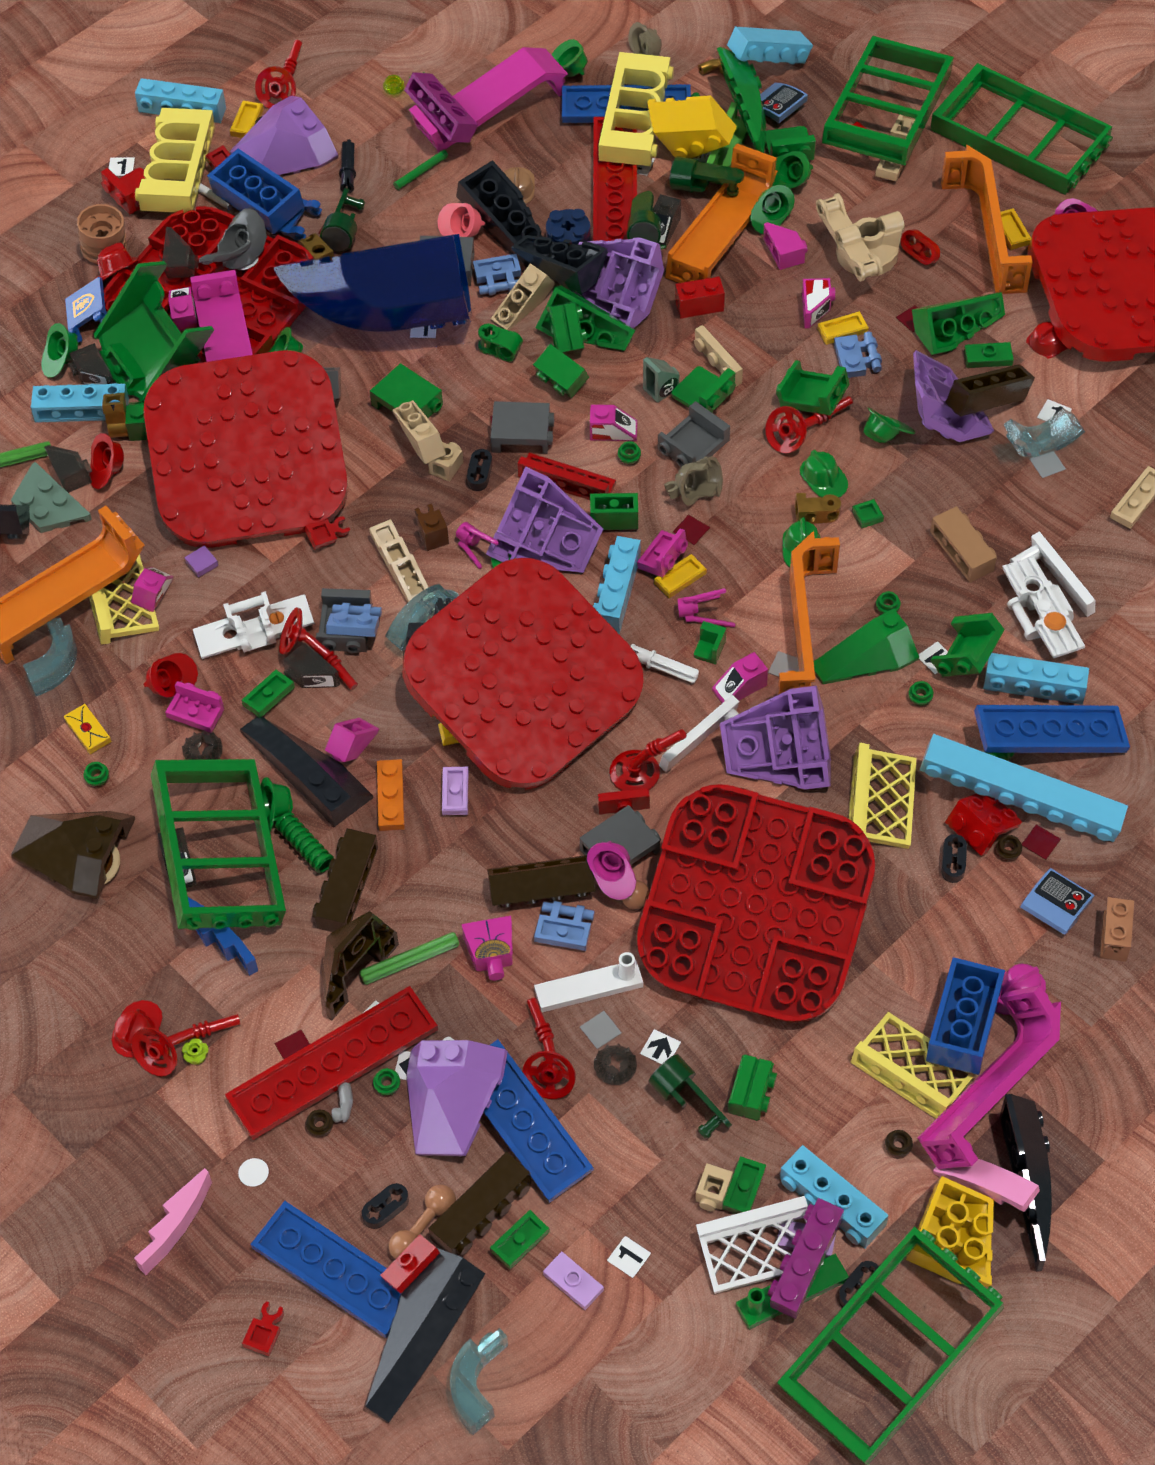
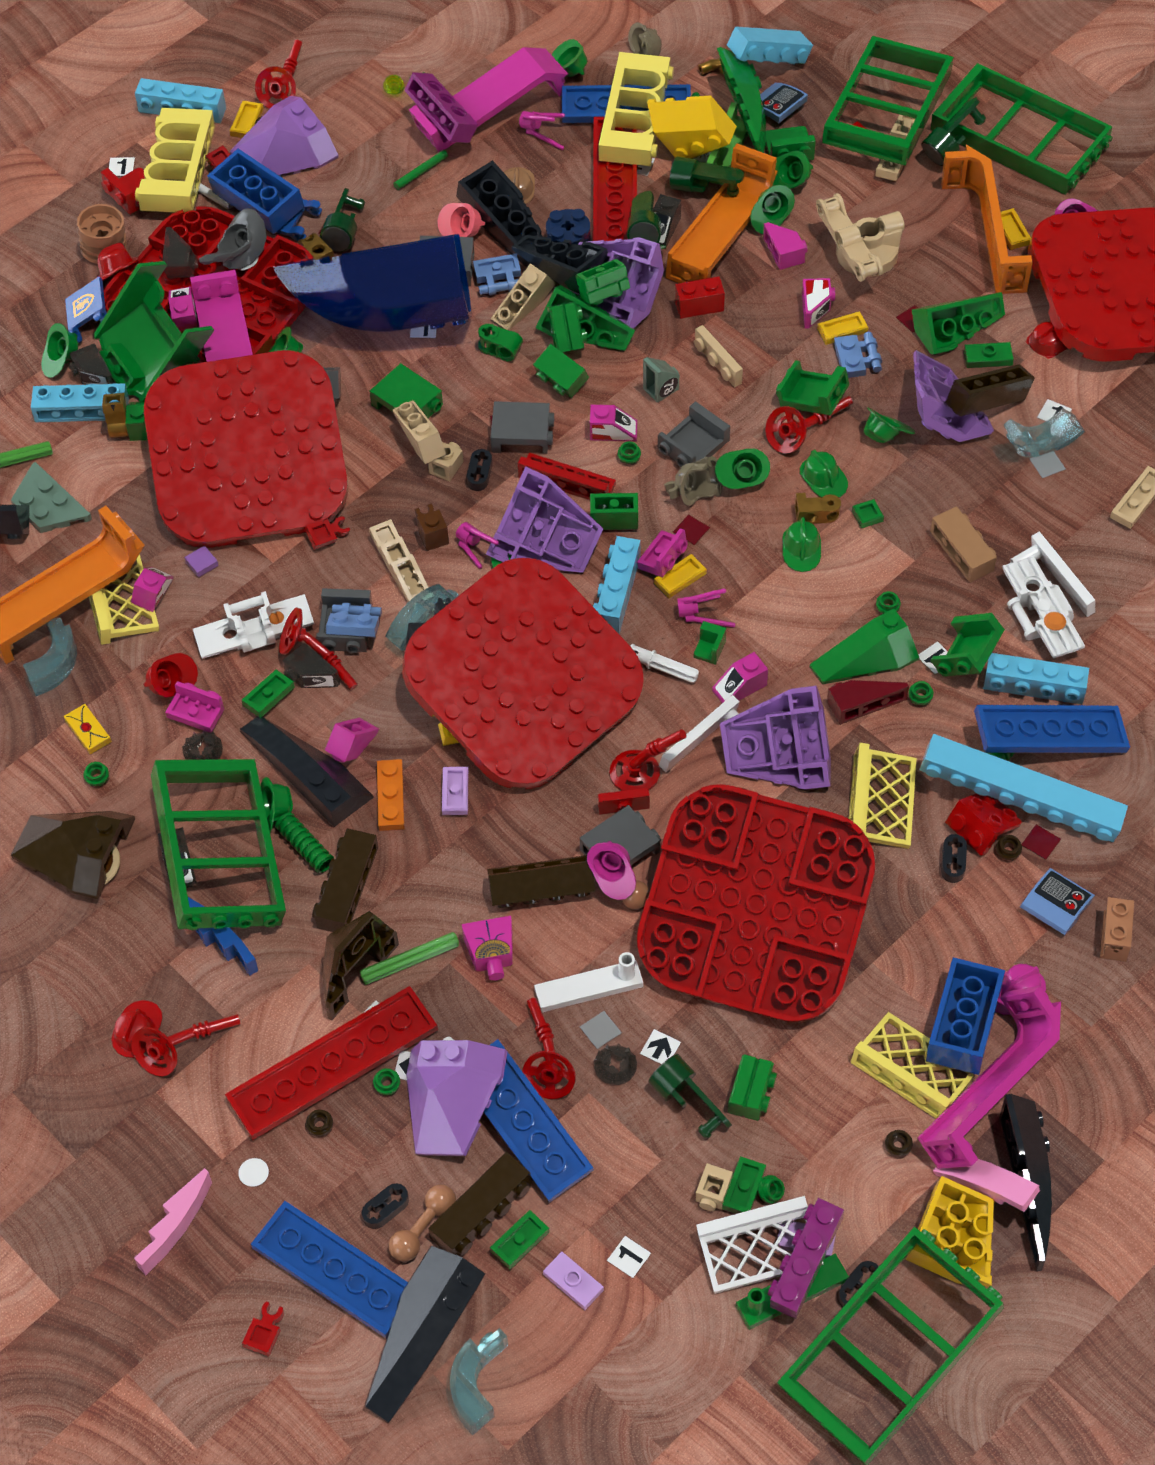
(69, 467): clear smoke slope -> none
(106, 460): red piece -> none
(199, 1056): lime plate -> none
(292, 1044): dark red sticker -> none
(346, 1103): light grey arm -> none
(347, 172): black axle -> none
(410, 1264): plate -> none
(533, 120): none -> dark pink plant
(562, 931): medium blue plate -> none
(602, 282): none -> green brick
(705, 388): green bracket -> none
(742, 468): none -> green piece
(776, 1189): none -> green plate
(783, 663): light grey sticker -> none
(808, 558): orange panel -> none
(816, 1180): medium azure brick -> none
(860, 698): none -> dark red slope
(922, 247): red plate -> none
(942, 141): none -> dark green piece

